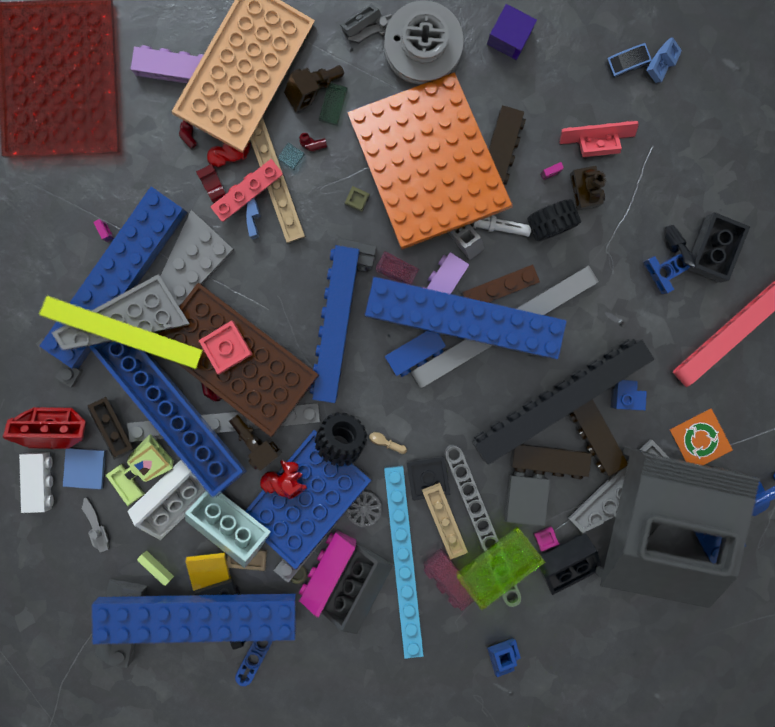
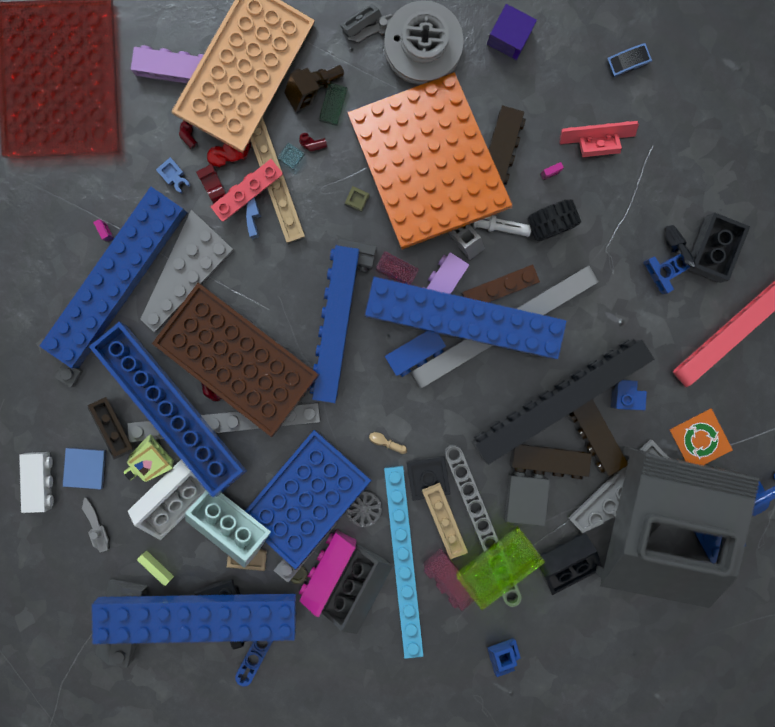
(46, 428): red wedge -> none
(120, 332): neon yellow tile -> none
(127, 489): yellowish green tile -> none
(144, 306): light grey wing -> none
(172, 174): none -> medium blue plate
(207, 570): yellow tile -> none
(225, 347): coral plate -> none
(262, 453): dark brown brick -> none
(283, 485): red animal -> none
(339, 452): black tyre -> none
(546, 538): dark pink tile -> none
(587, 187): dark brown brick -> none
(664, 58): medium blue slope -> none

